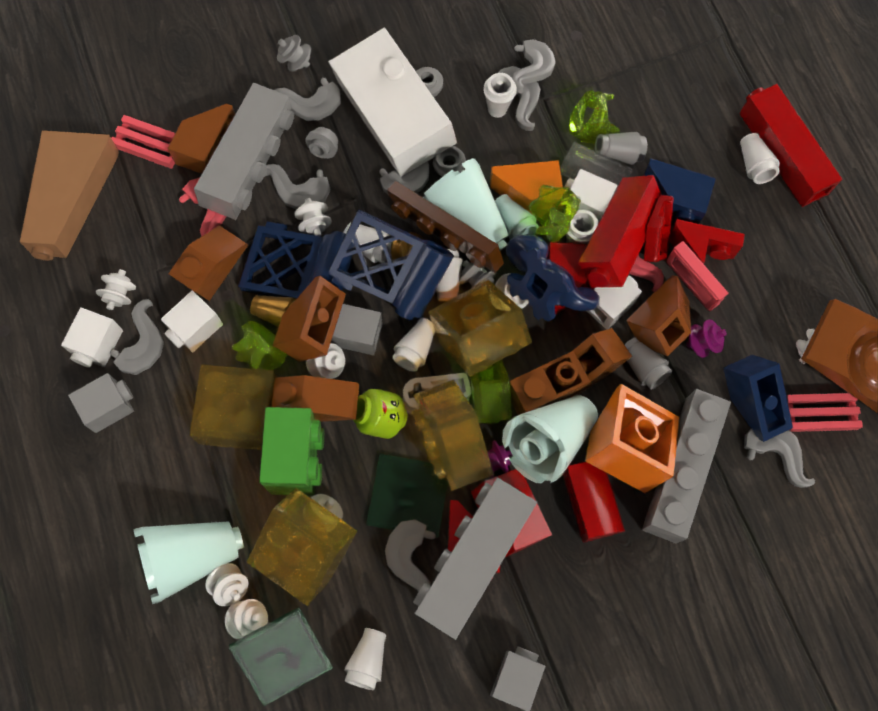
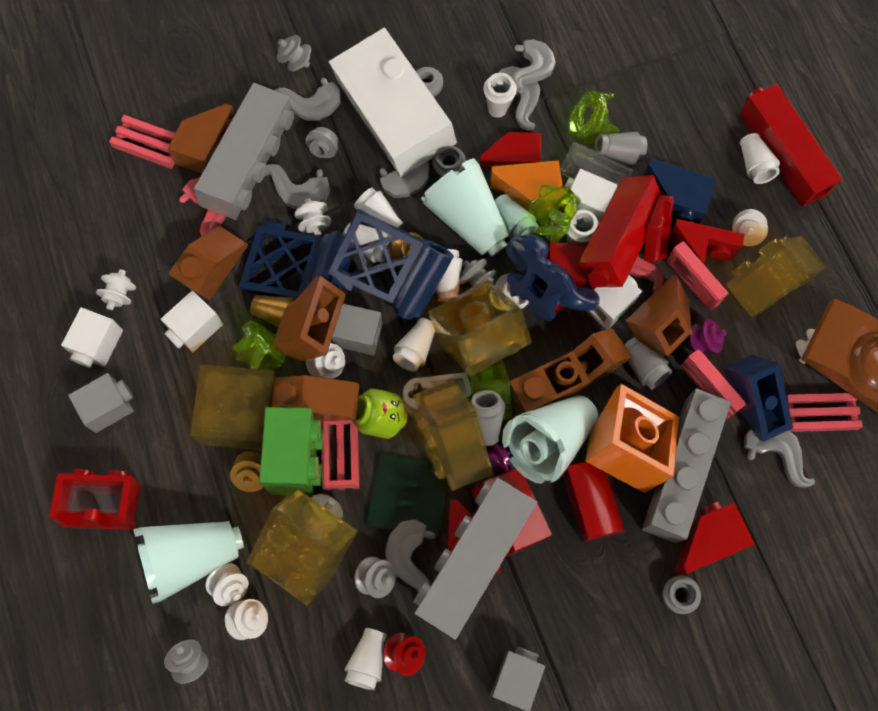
(64, 189): medium nougat slope -> none
(95, 500): none -> red window
(148, 348): light grey piece -> none
(186, 661): none -> light grey wheel
(246, 471): none -> pearl gold wheel
(280, 656): clear green piece -> none
(340, 483): none -> coral tile
(375, 577): none -> light grey wheel
(377, 206): none -> white cone
(404, 654): none -> red wheel
(451, 231): reddish brown plate -> none
(490, 413): none -> light grey cone
(513, 149): none -> red tile
(692, 591): none -> light grey plate
(711, 381): none -> coral tile
(713, 537): none -> red slope
(752, 224): none -> white wheel
(780, 270): none -> clear yellow brick

